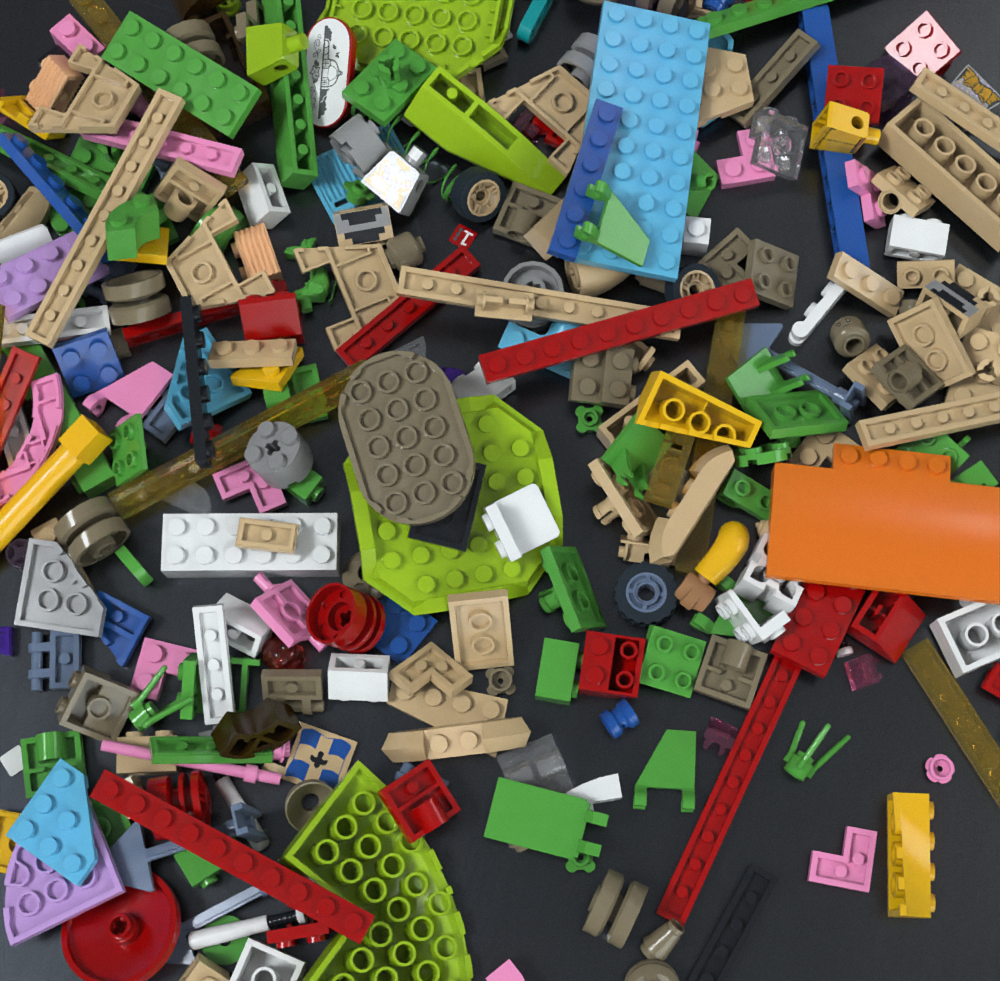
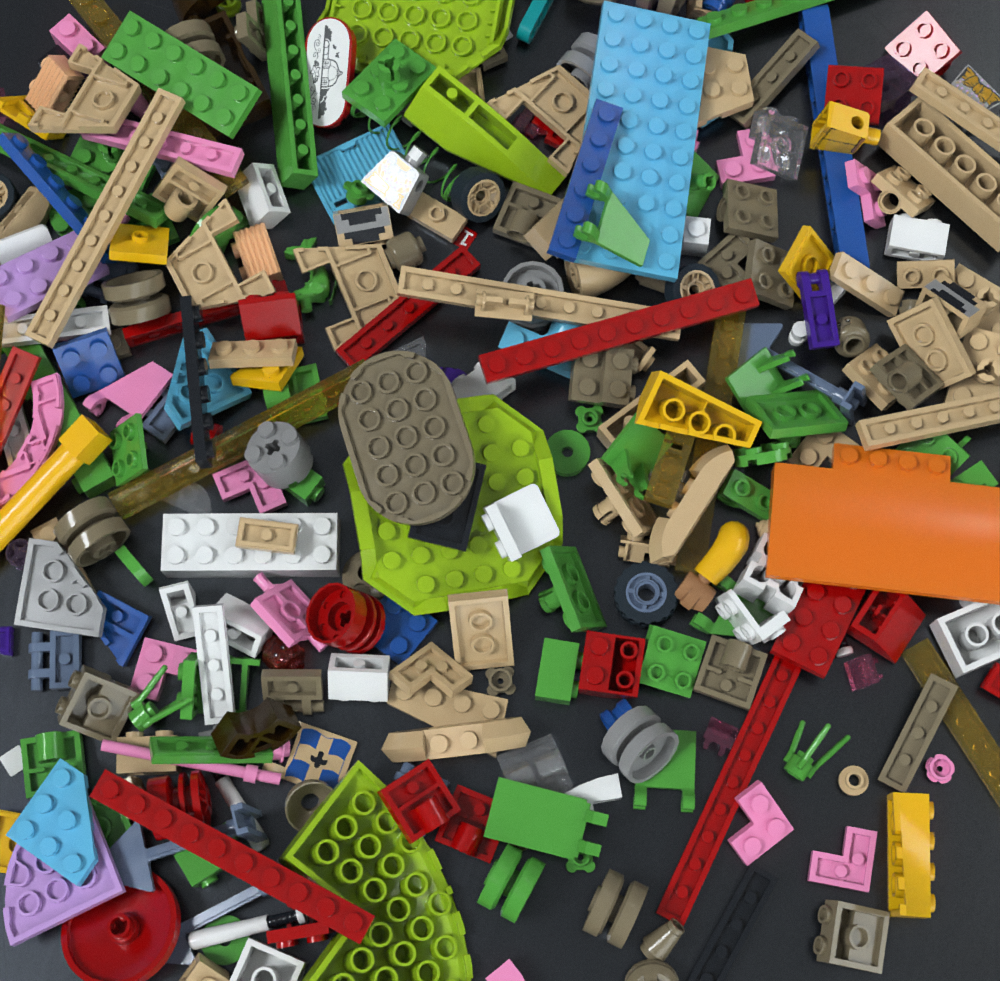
(131, 227): bright green brick -> none
(178, 604): none -> white slope
(273, 51): lime torso -> none
(359, 145): light grey brick -> none
(438, 217): none -> tan plate
(467, 827): none -> red plate
(508, 881): none -> bright green wheel
(577, 444): none -> bright green piece
(639, 744): none -> light grey wheel
(749, 210): none -> dark tan plate
(765, 827): none -> bright pink plate
(805, 254): none -> yellow plate
(818, 309): none -> dark purple plate
(846, 787): none -> tan plate
(852, 936): none -> dark tan plate
(917, 733): none -> dark tan plate

